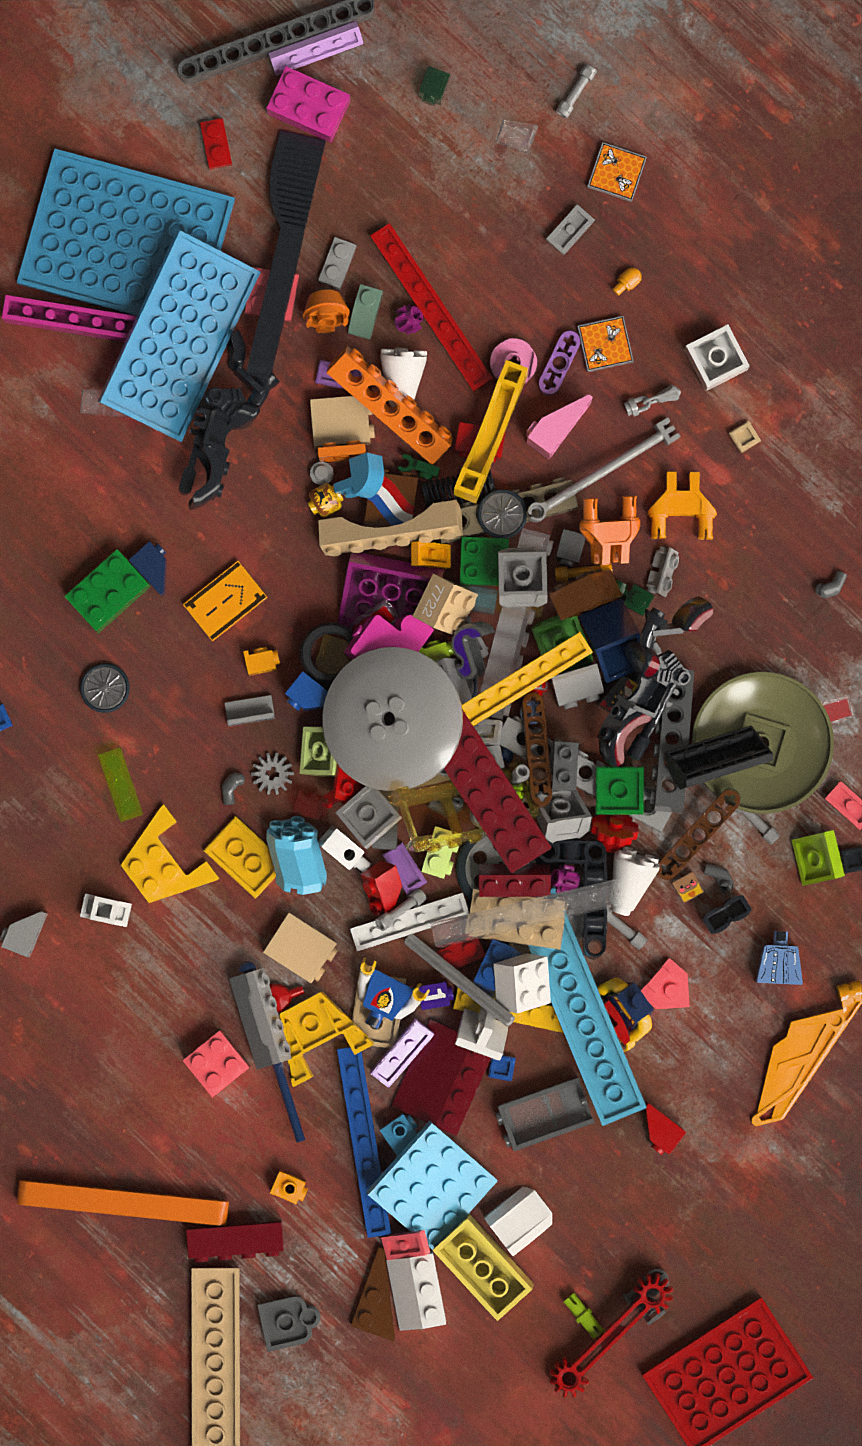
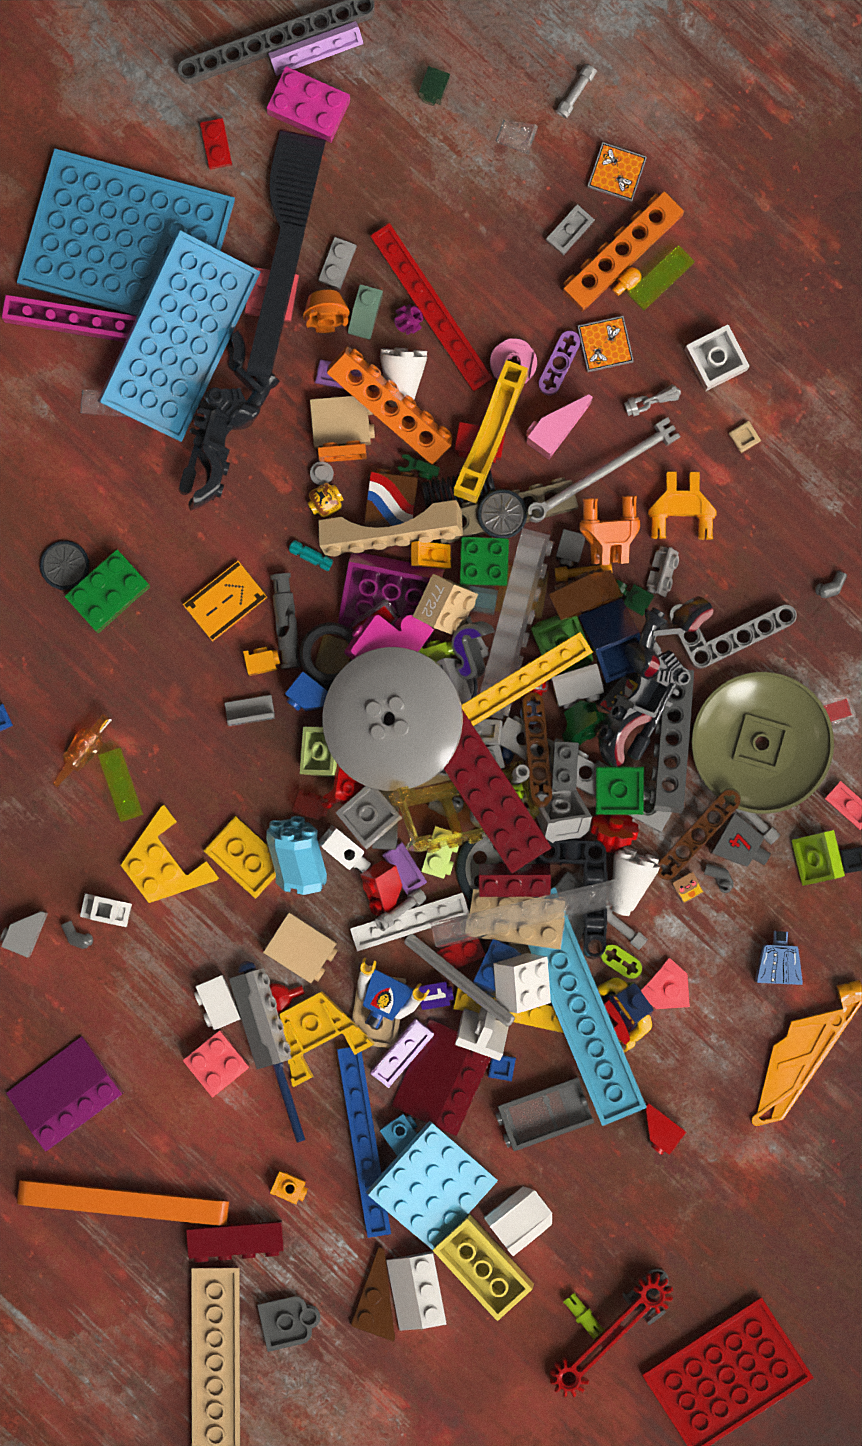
(64, 565): none -> dark grey wheel
(64, 1093): none -> magenta slope
(76, 939): none -> dark grey arm
(83, 748): none -> clear orange animal
(104, 688): flat silver wheel -> none
(152, 566): dark blue slope -> none
(217, 1002): none -> white piece
(229, 785): dark grey arm -> none
(280, 767): light grey gear -> none
(285, 616): none -> dark grey piece
(310, 555): none -> teal axle
(365, 478): dark azure brick -> none
(405, 1245): coral plate -> none
(522, 577): light grey slope -> none
(565, 878): magenta gear -> none
(583, 722): none -> dark green brick
(617, 966): none -> lime beam
(661, 278): none -> clear neon green plate
(670, 214): none -> orange brick
(717, 757): black piece -> none
(720, 918): black brick -> none
(730, 637): none -> light grey beam
(740, 843): none -> dark grey torso

